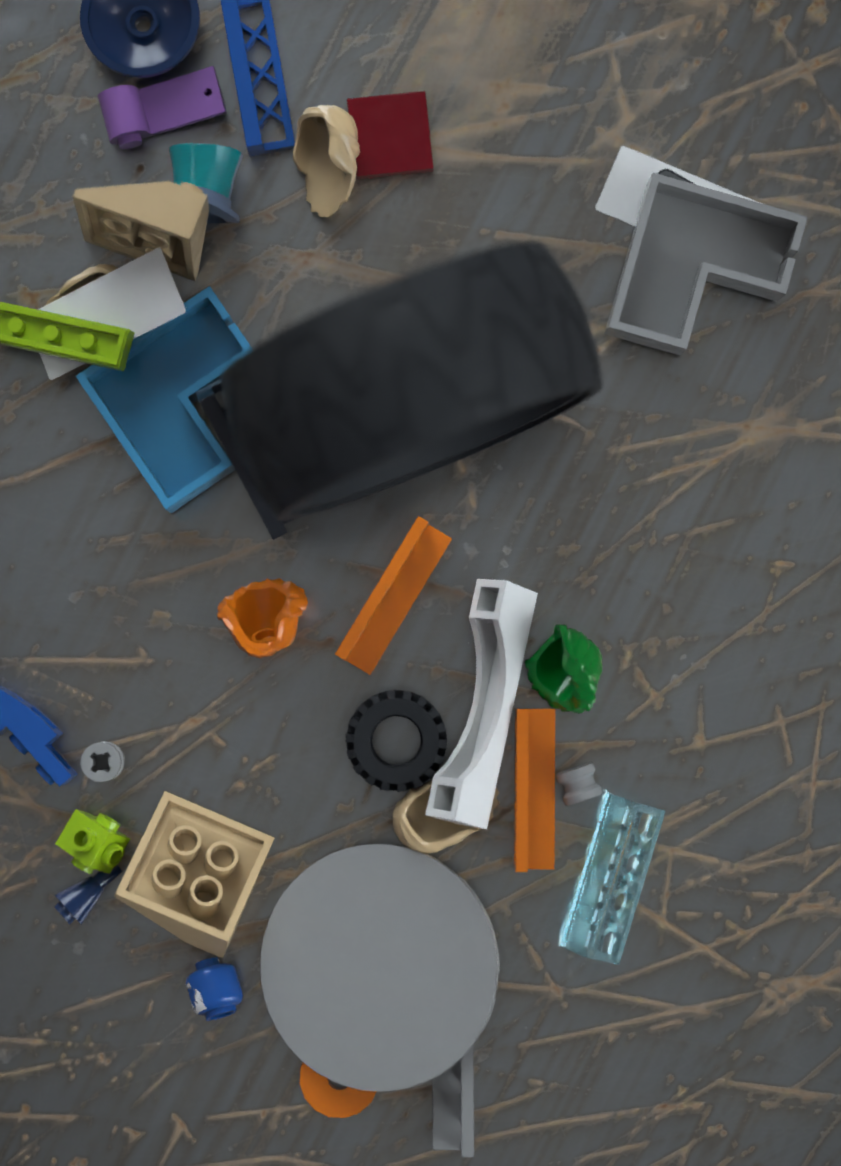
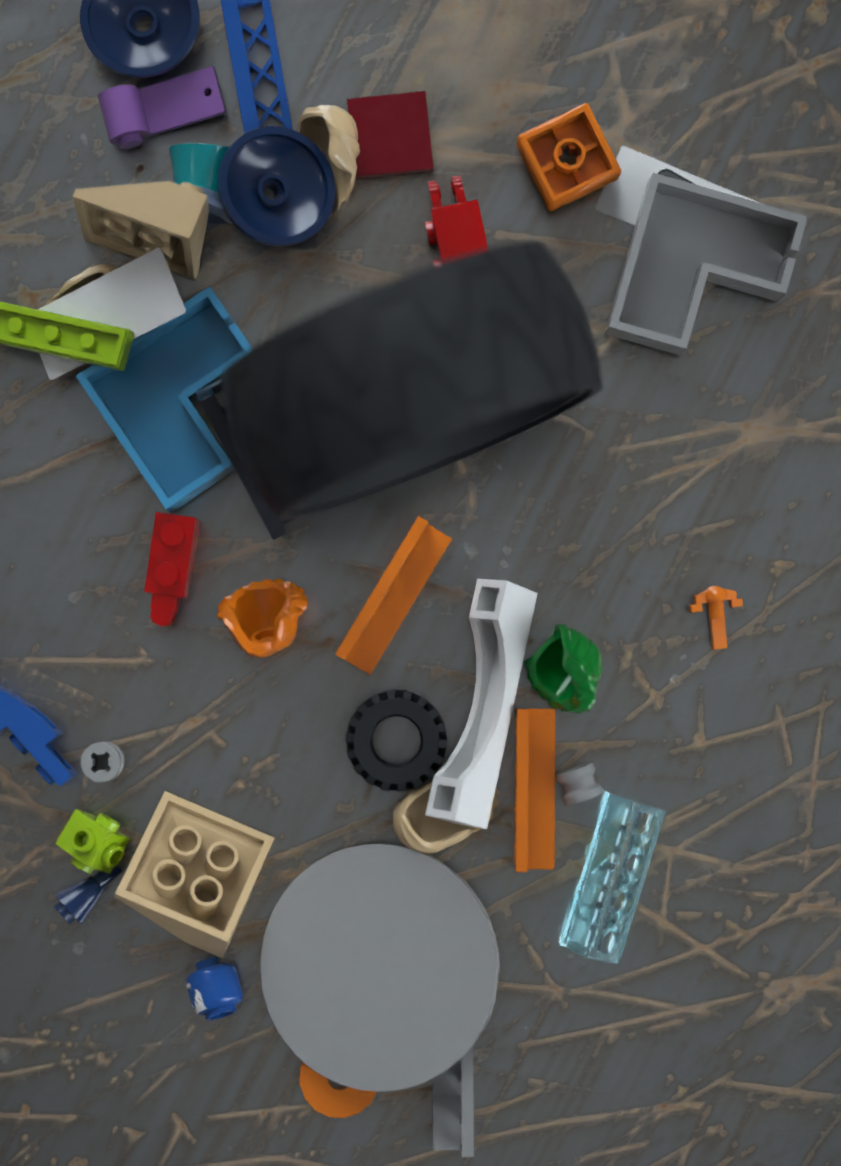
(171, 564): none -> red hinge
(292, 170): none -> dark blue dish
(454, 227): none -> red hinge
(576, 133): none -> orange brick
(715, 598): none -> orange piece

